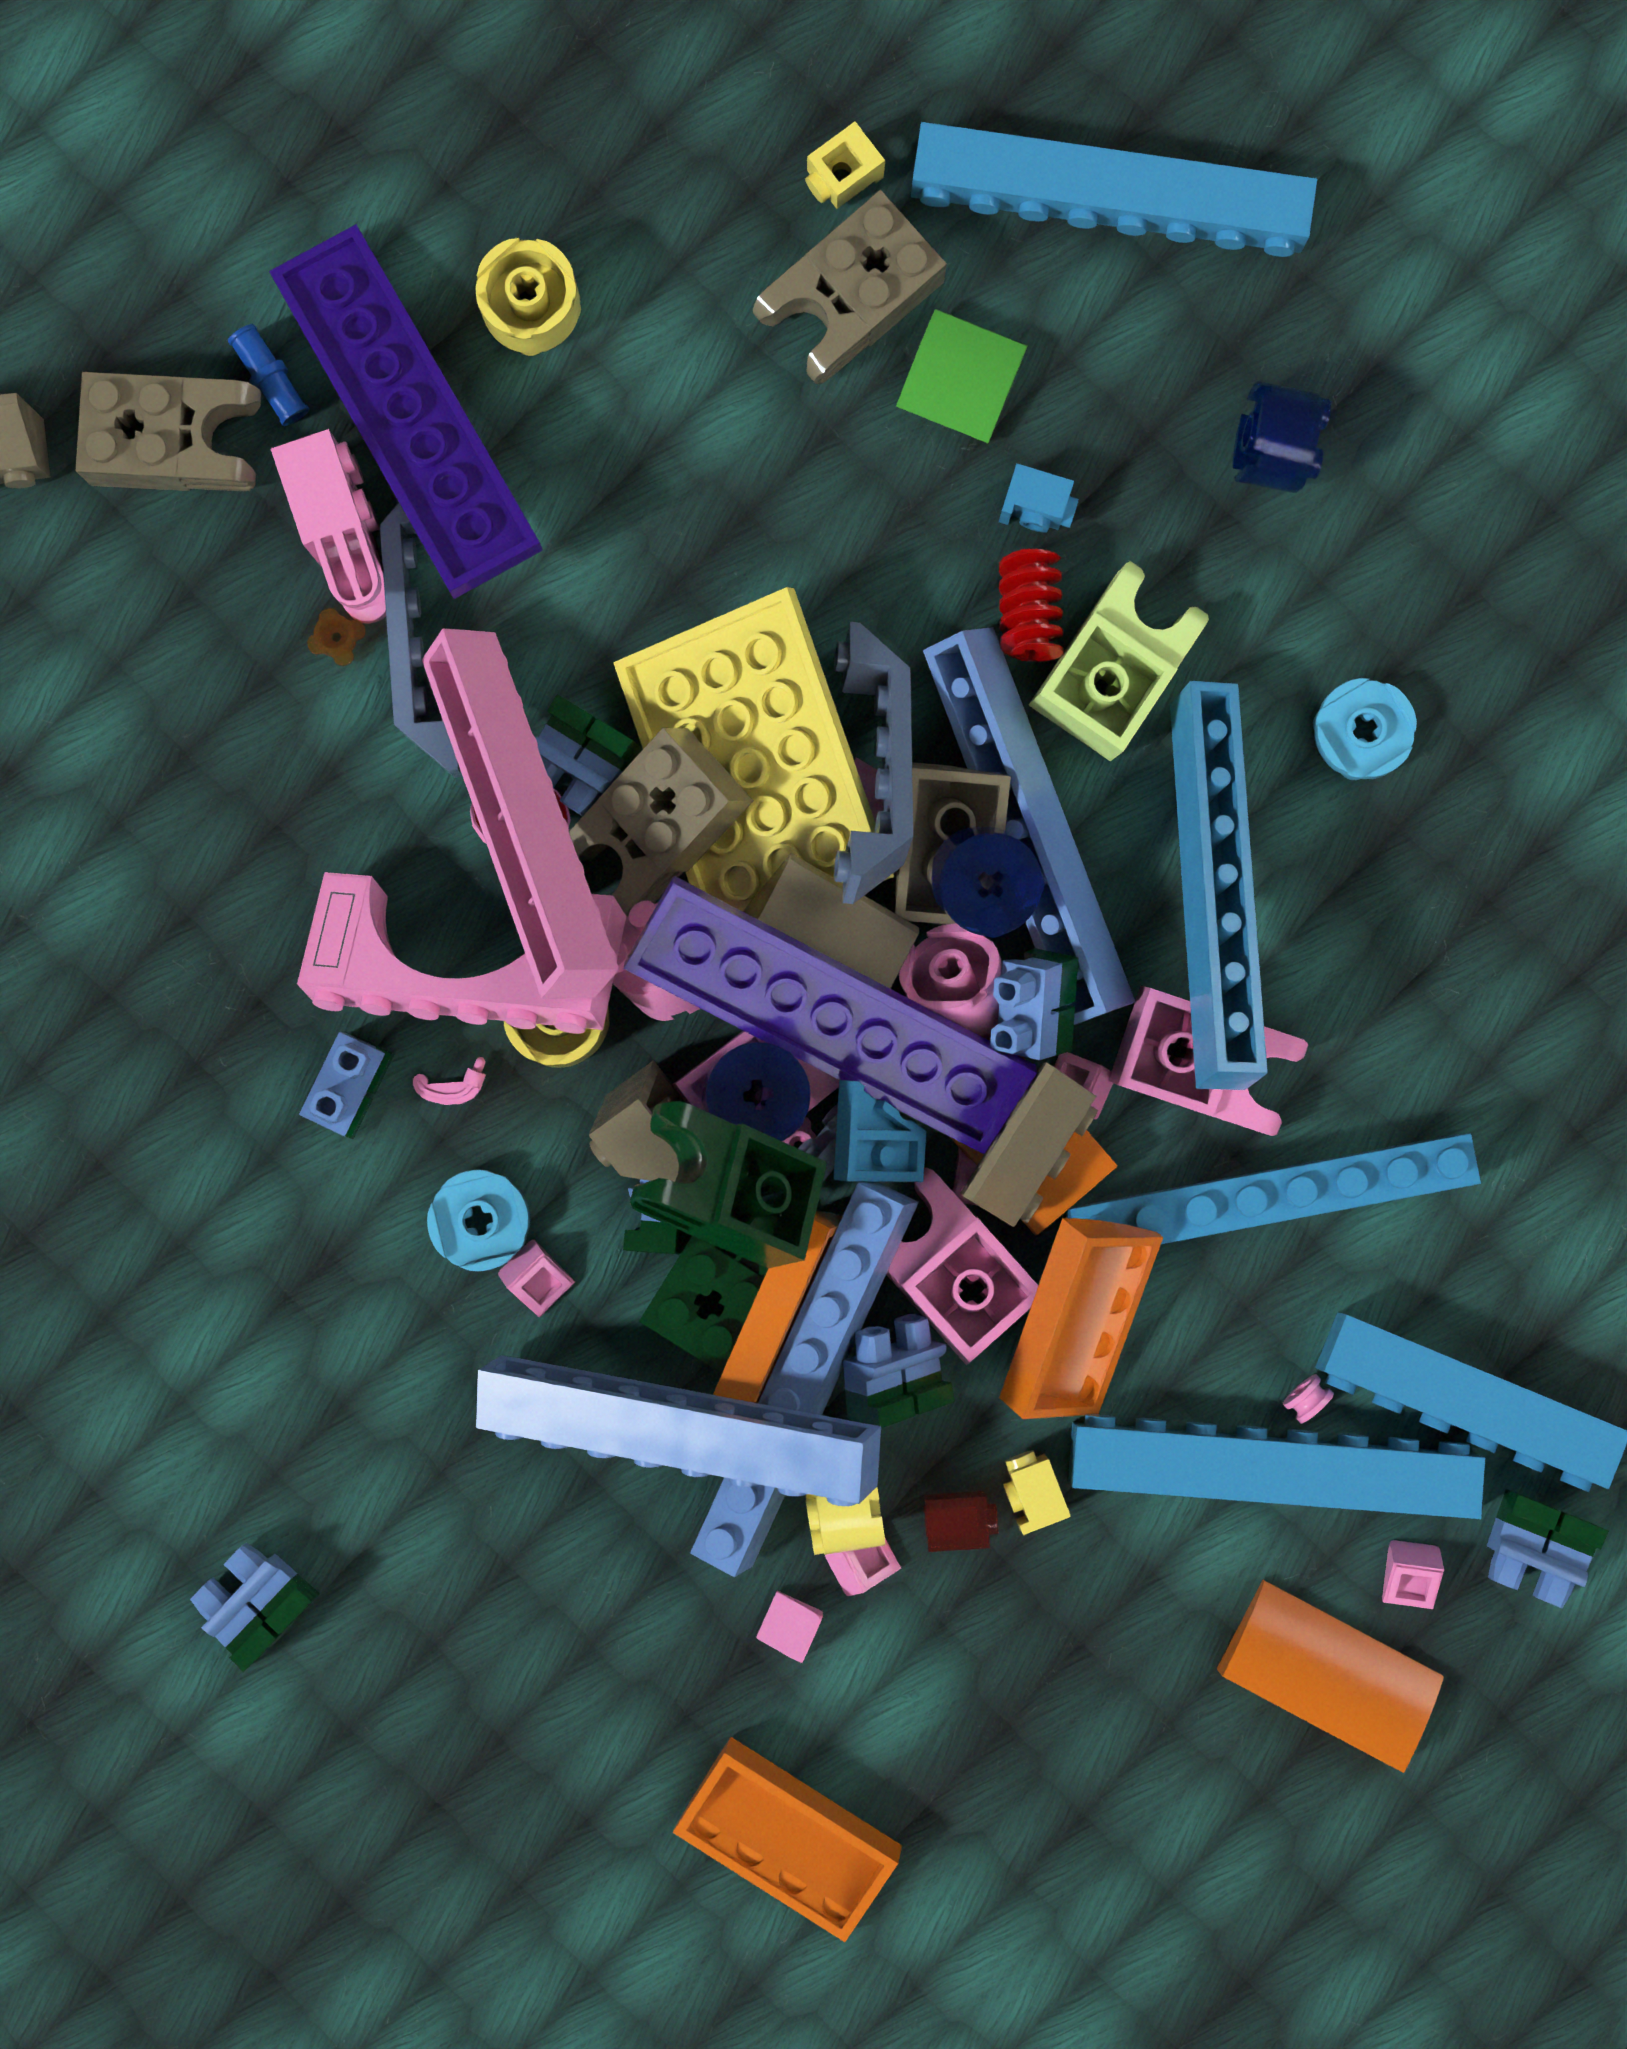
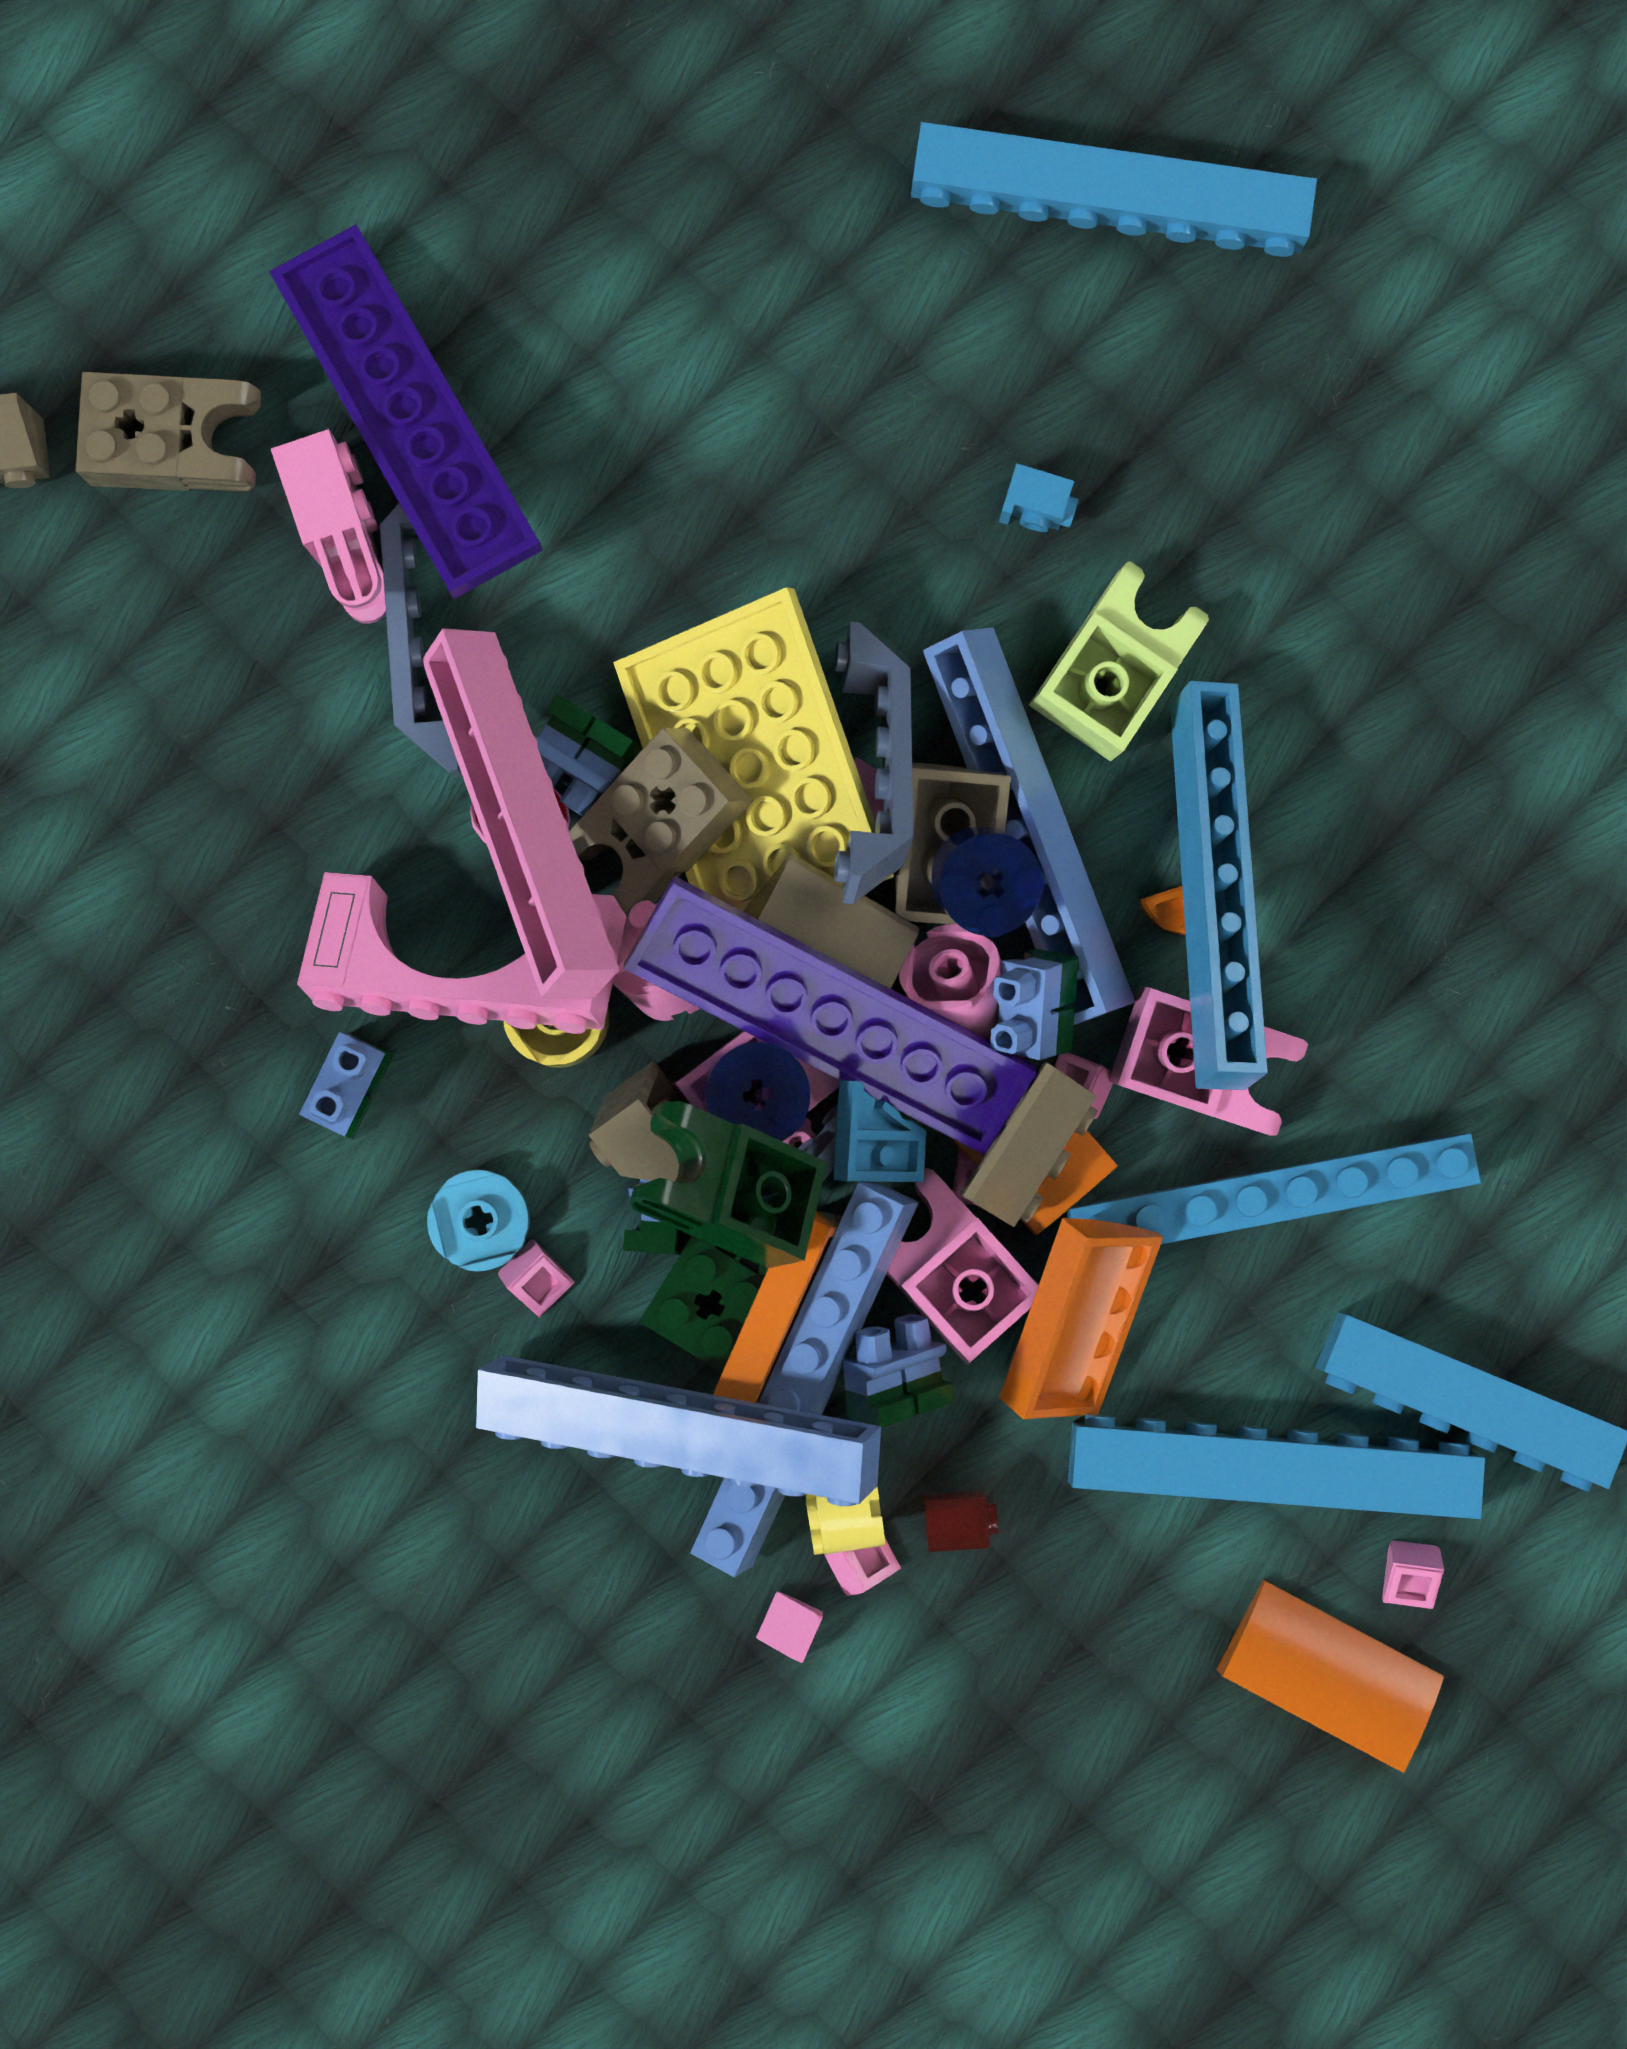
(258, 1610): medium blue hips -> none
(268, 374): blue pin -> none
(330, 623): clear orange plate -> none
(452, 1092): bright pink piece -> none
(538, 270): light yellow brick -> none
(788, 1839): orange slope -> none
(846, 151): light yellow brick -> none
(846, 297): dark tan brick -> none
(961, 375): bright green slope -> none
(1026, 605): red piece -> none
(1034, 1492): light yellow brick -> none
(1166, 910): none -> orange tile
(1280, 438): clear blue brick -> none
(1308, 1398): bright pink bush -> none
(1336, 723): medium azure plate -> none
(1544, 1539): medium blue hips -> none

